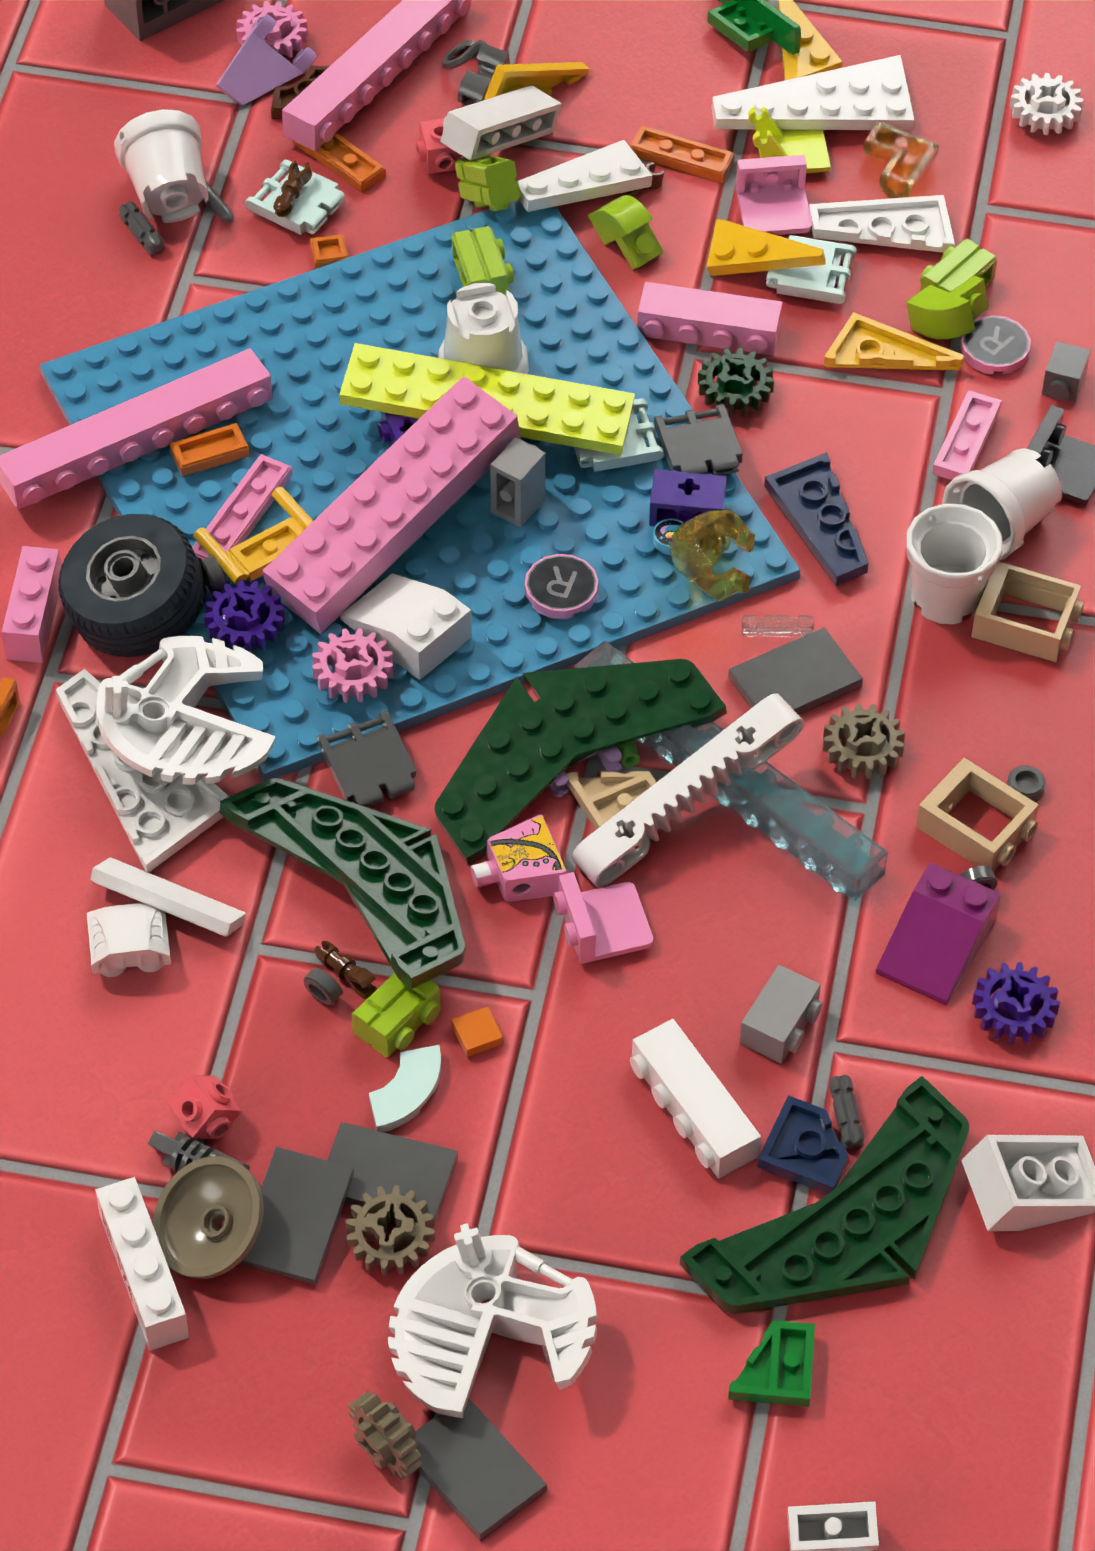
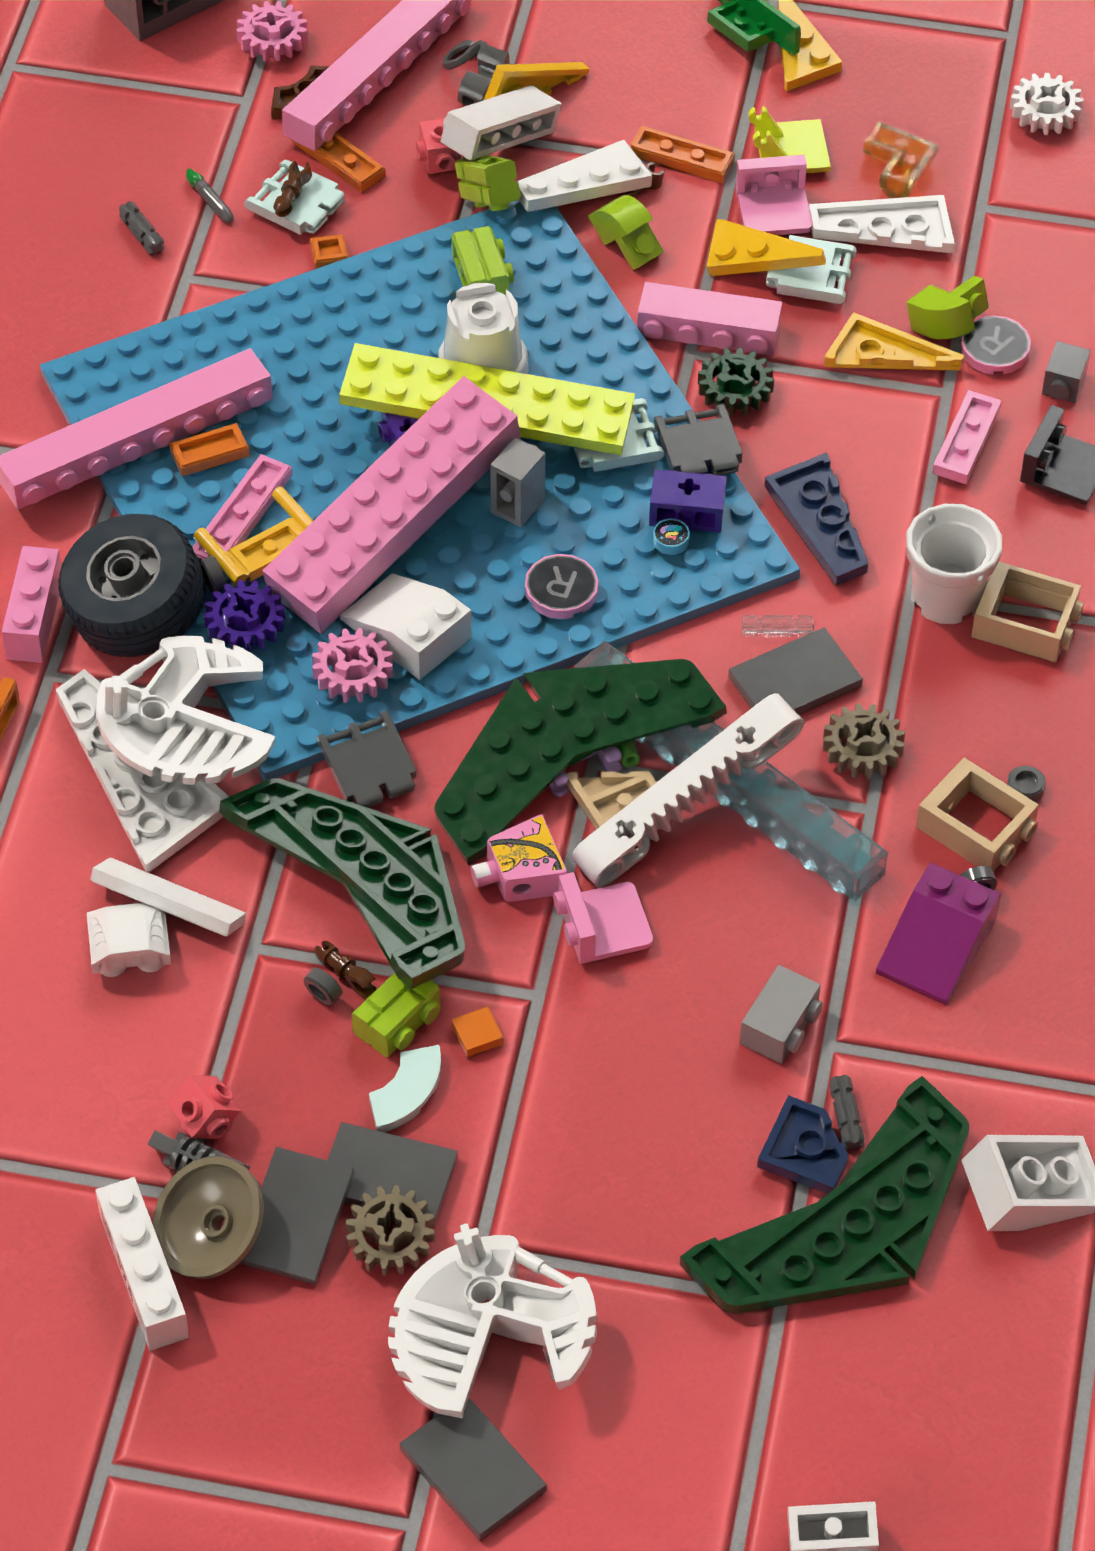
(164, 163): white piece -> none
(259, 67): lavender flag -> none
(385, 1435): dark tan gear -> none
(695, 1099): white brick -> none
(700, 545): clear yellow piece -> none
(779, 1367): green wing -> none
(827, 100): white wing -> none
(959, 265): lime brick -> none
(1010, 492): white piece -> none
(1015, 1003): dark purple gear -> none

